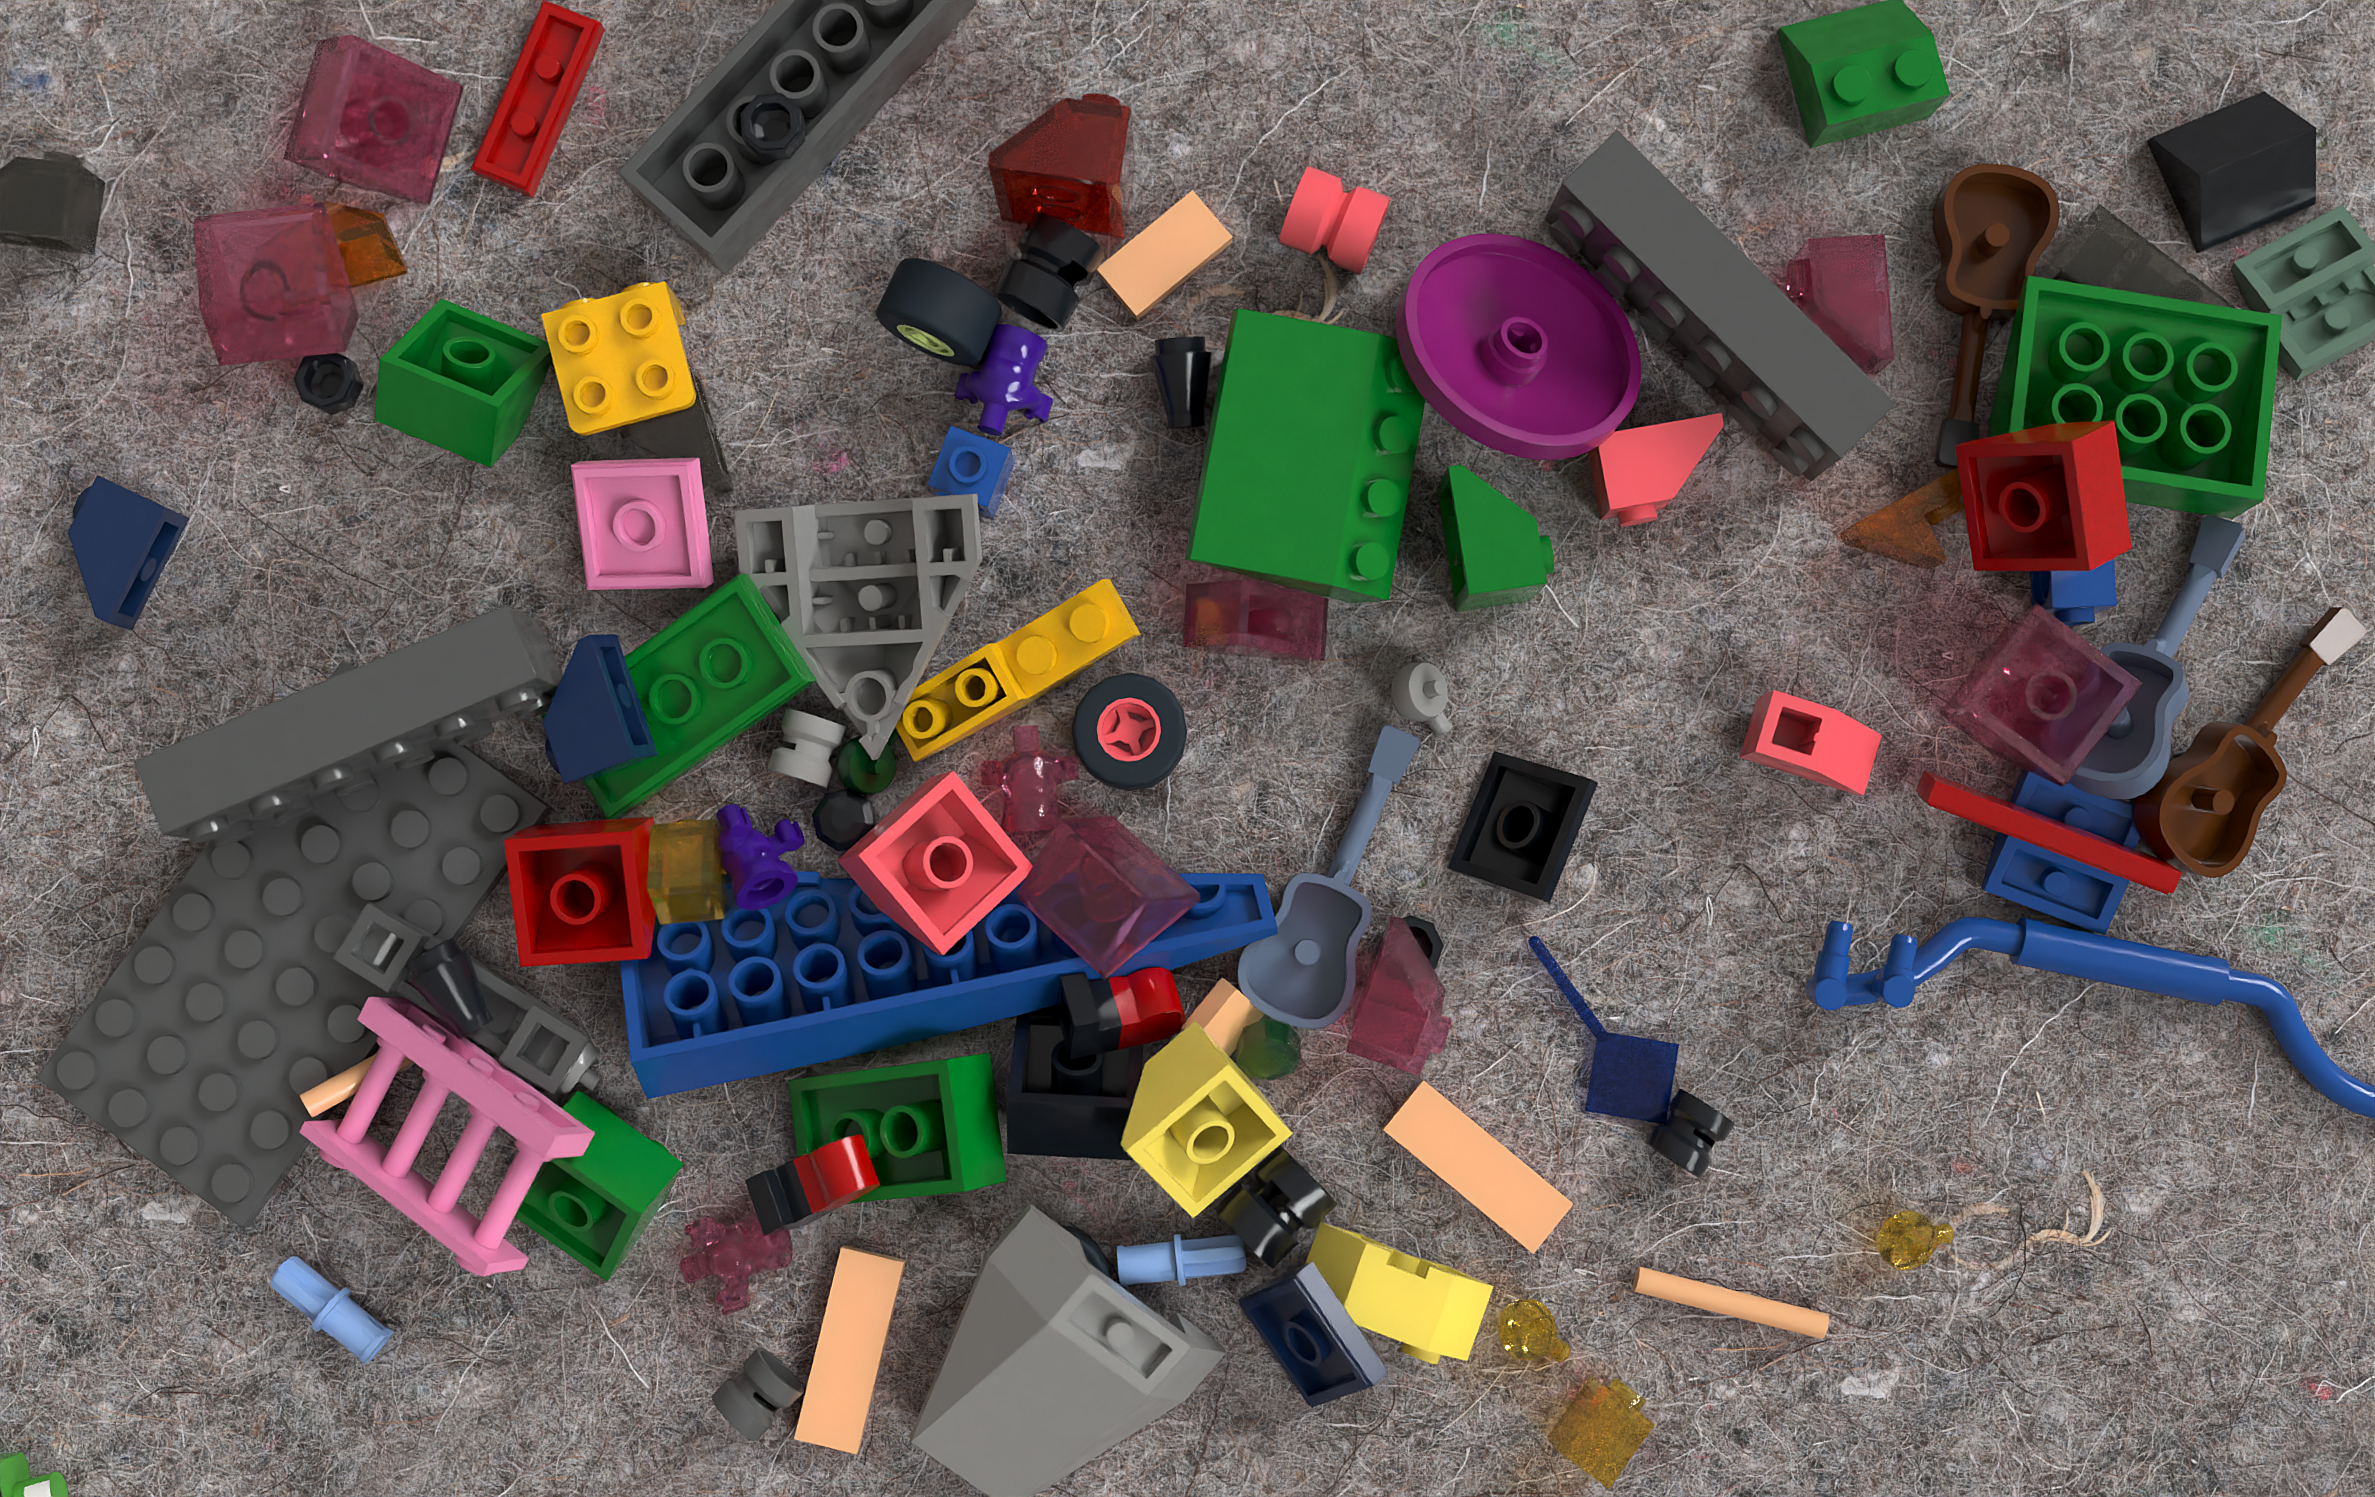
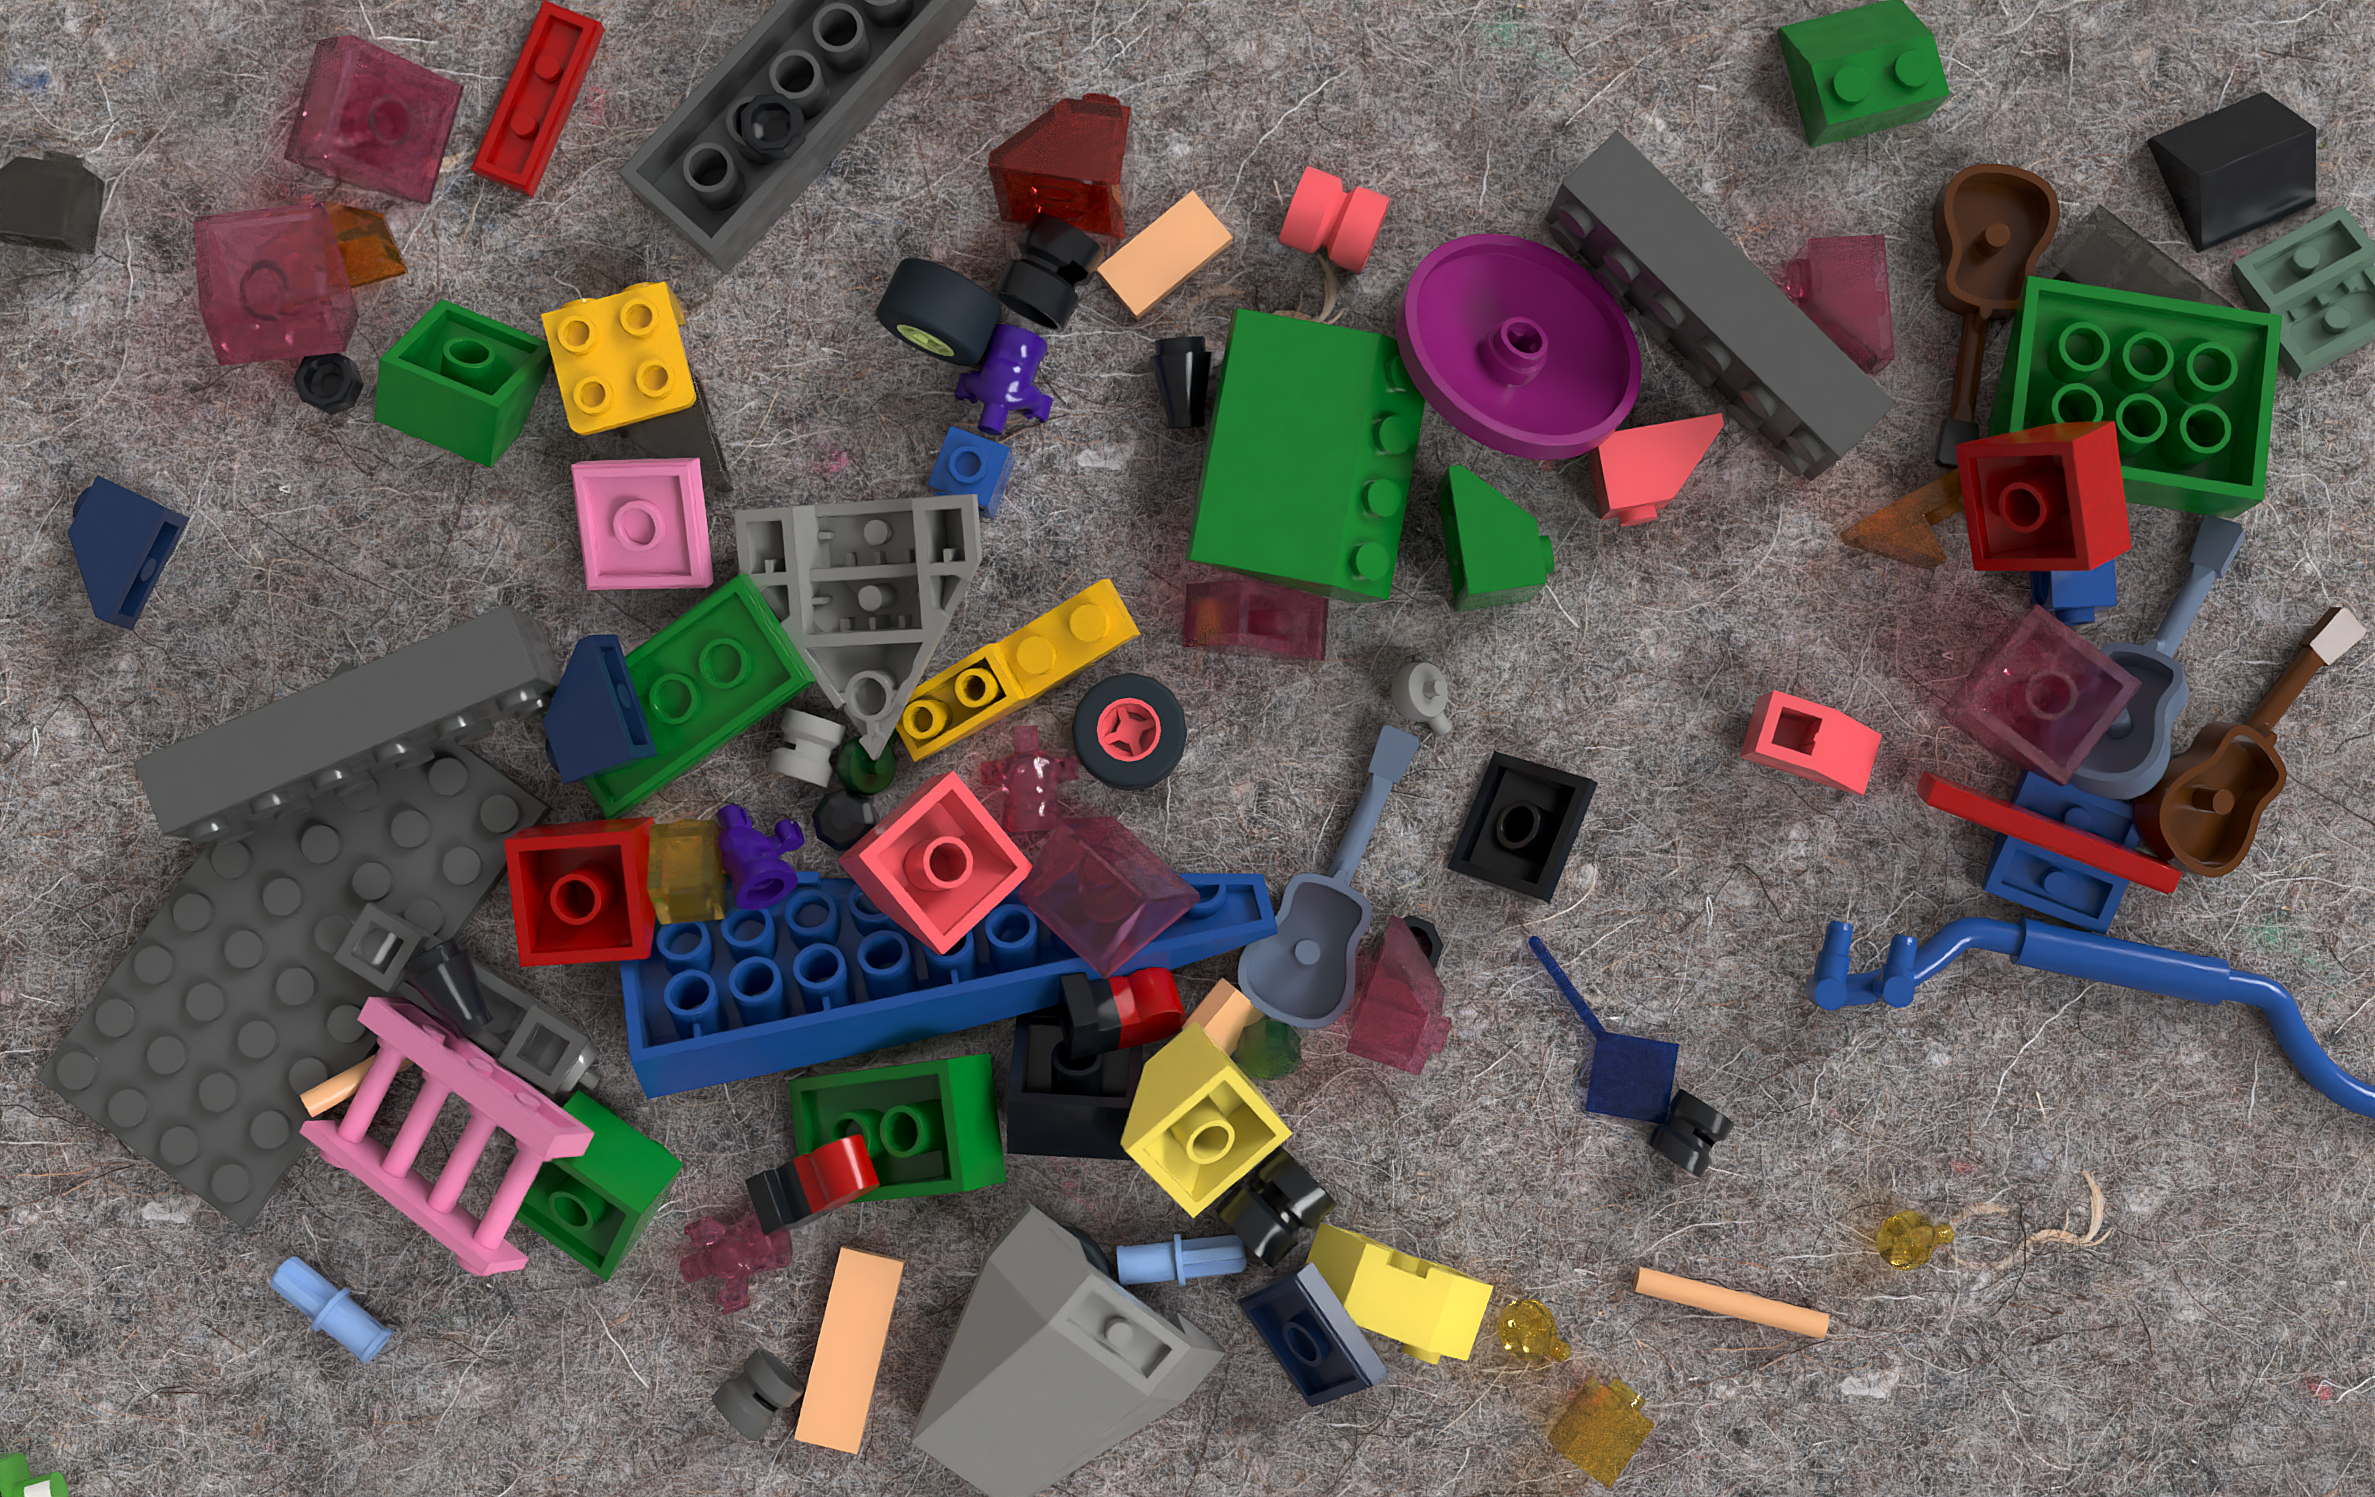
(1477, 1166): light nougat tile -> none

